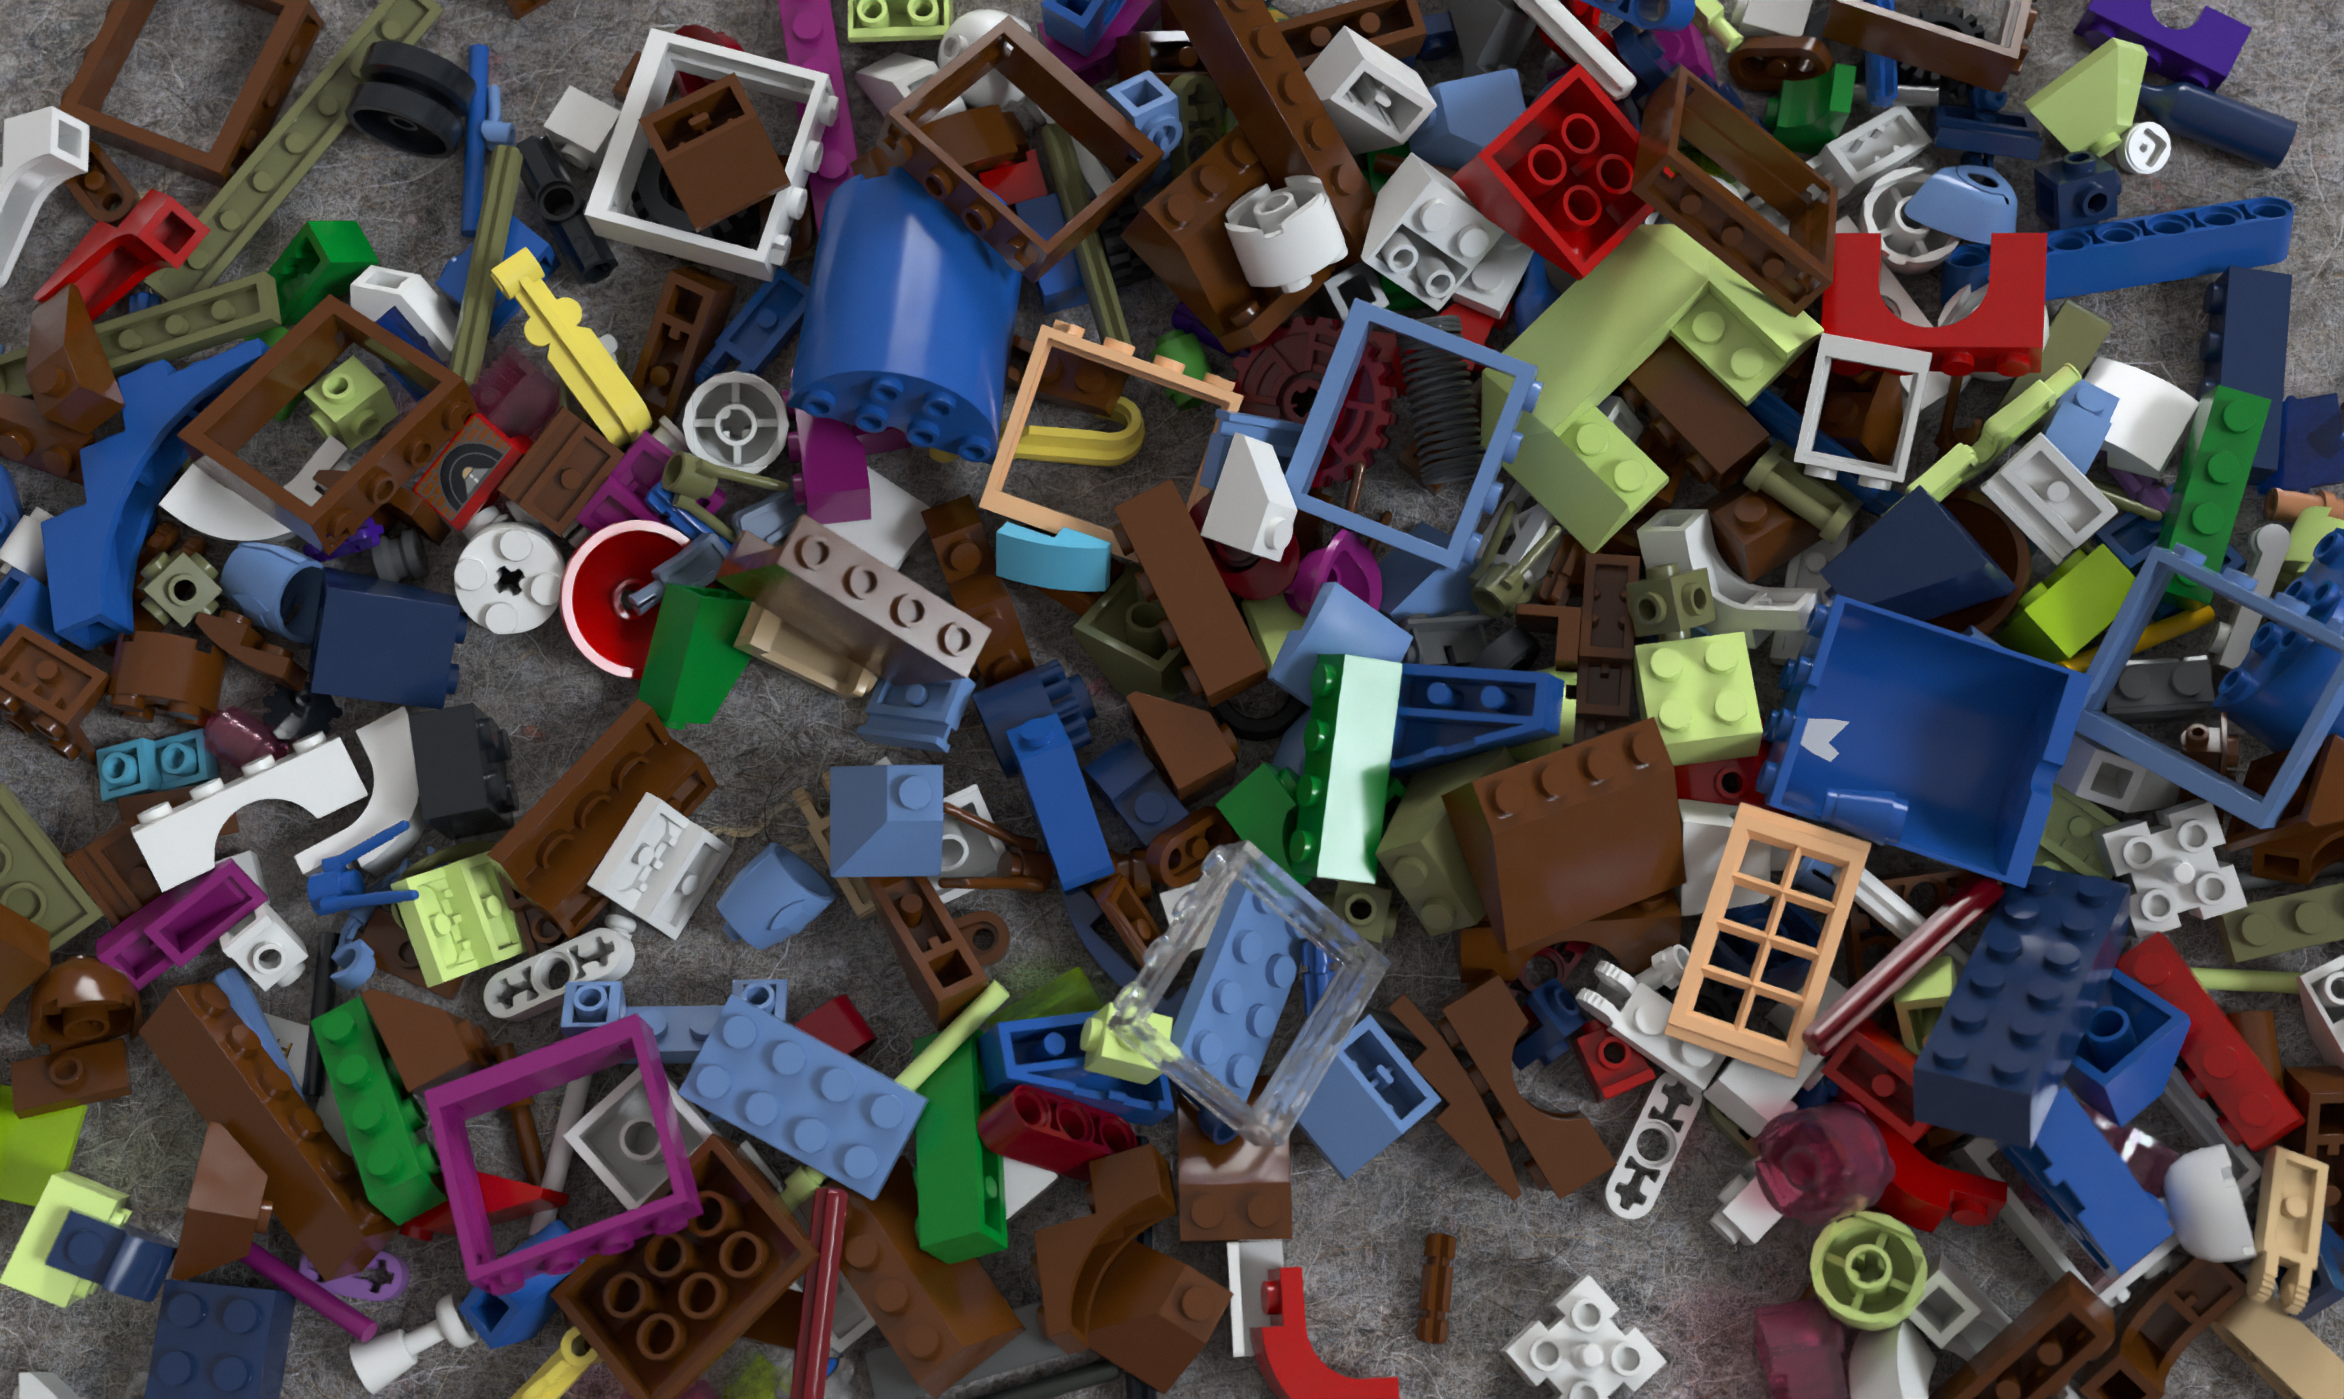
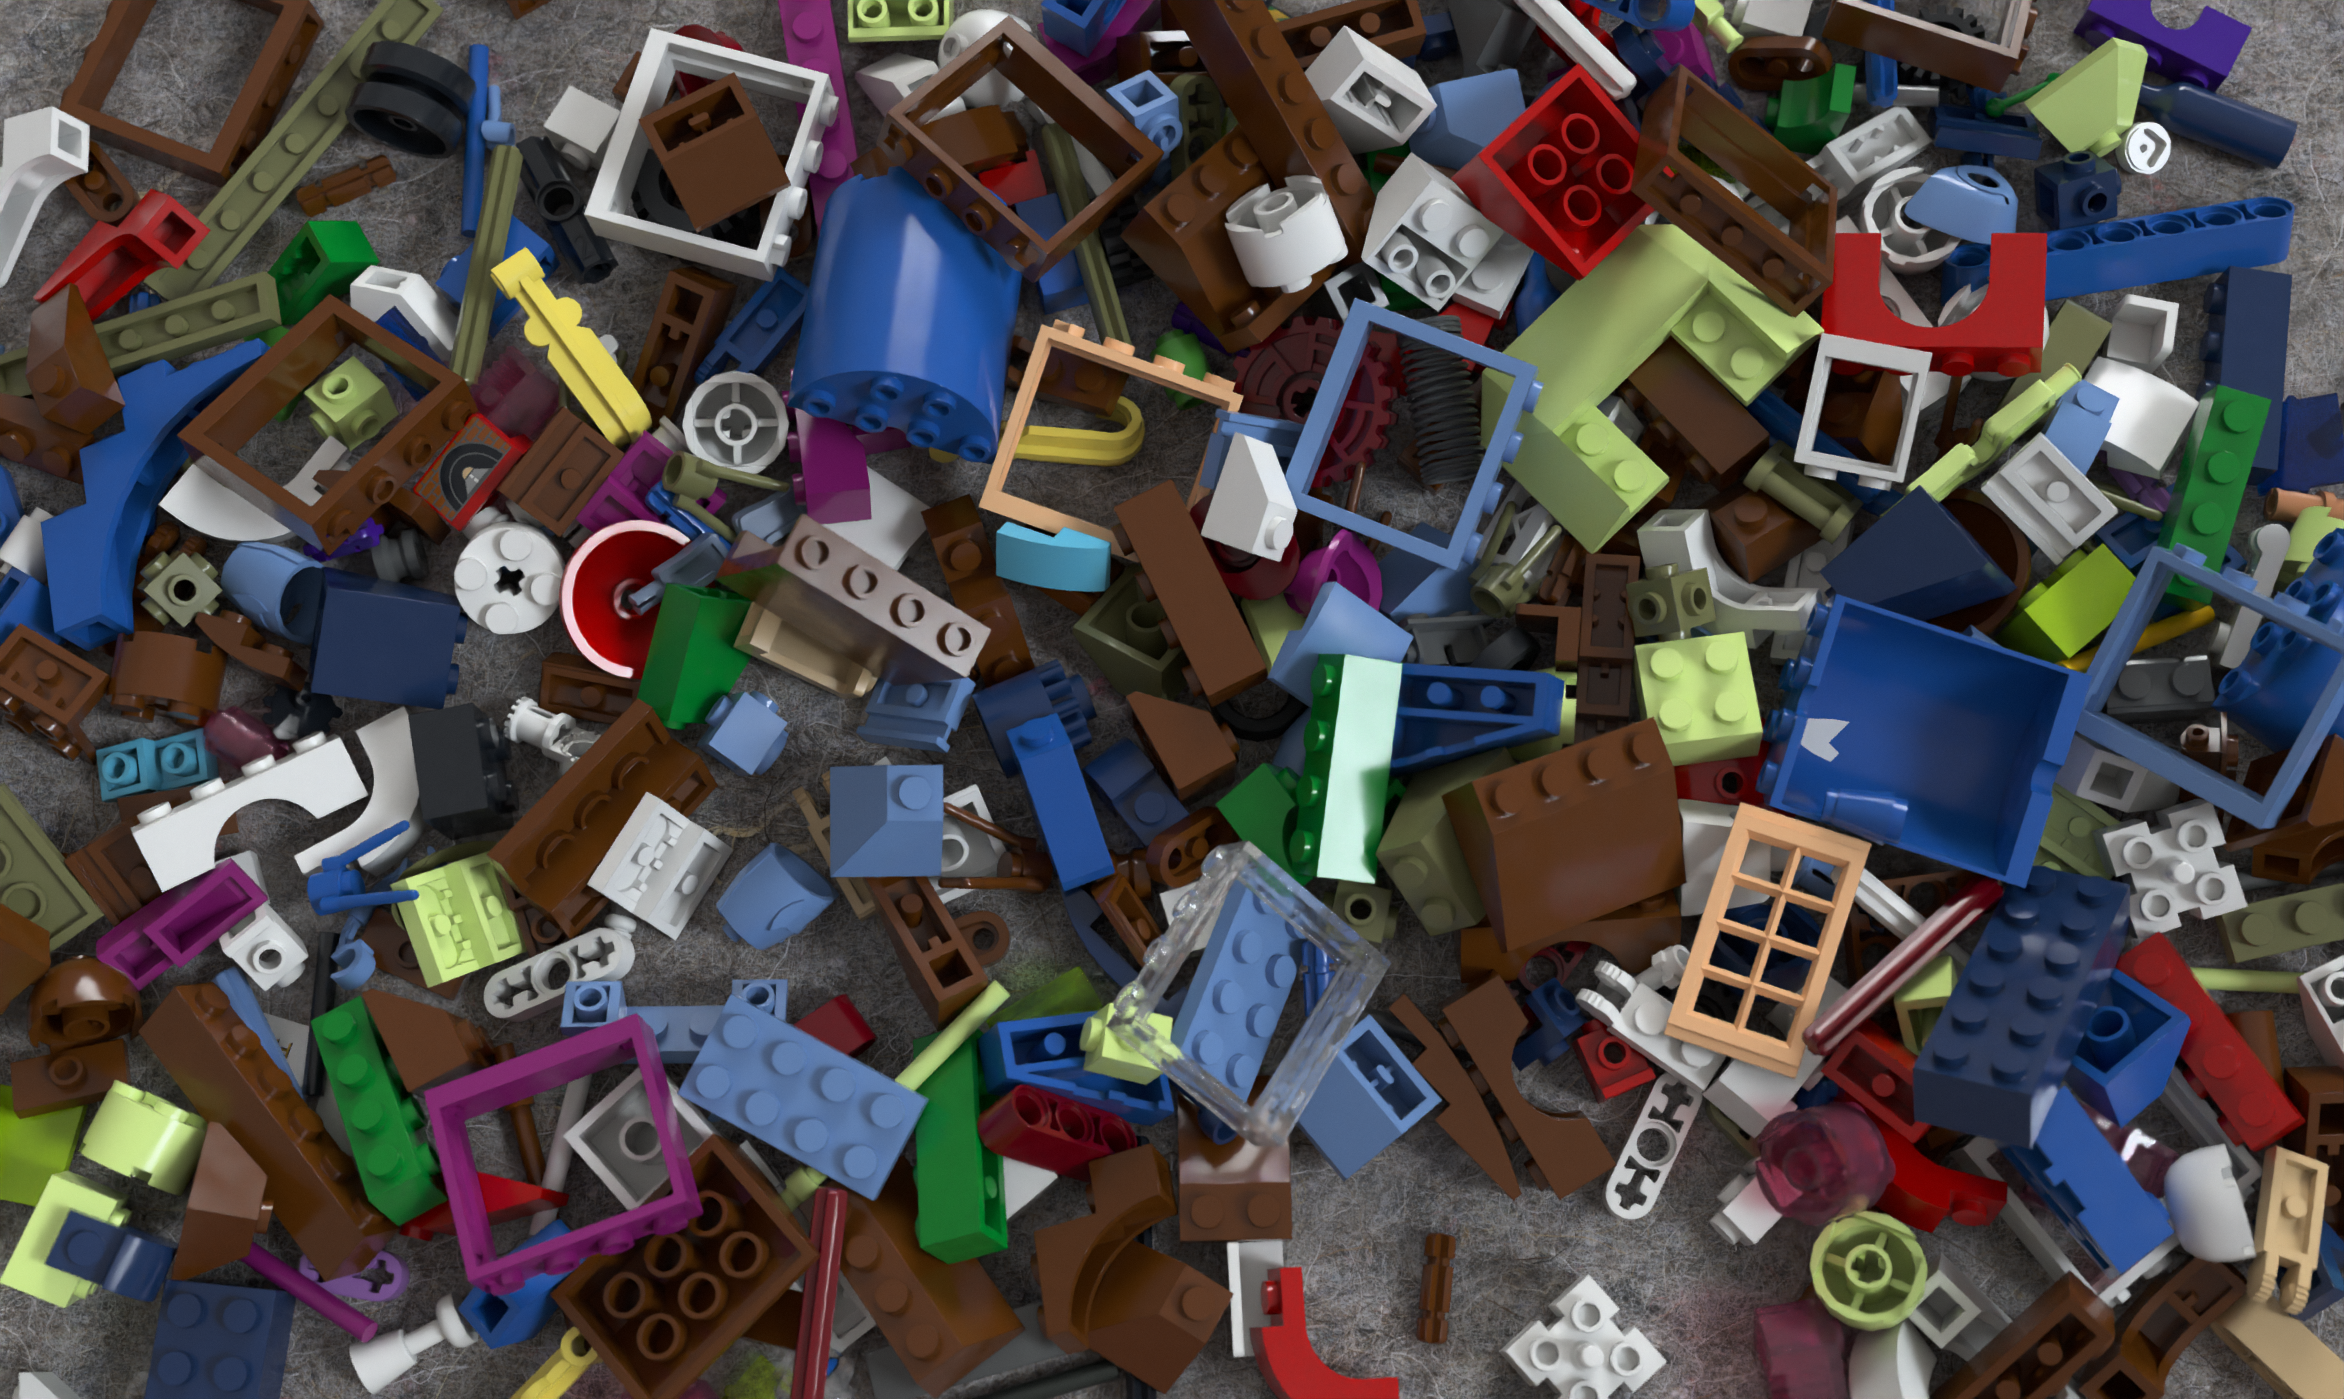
(145, 1138): none -> yellowish green brick
(346, 185): none -> reddish brown axle
(550, 732): none -> white connector
(584, 691): none -> reddish brown slope
(744, 733): none -> medium blue brick
(1996, 107): none -> green hinge
(2141, 332): none -> white panel

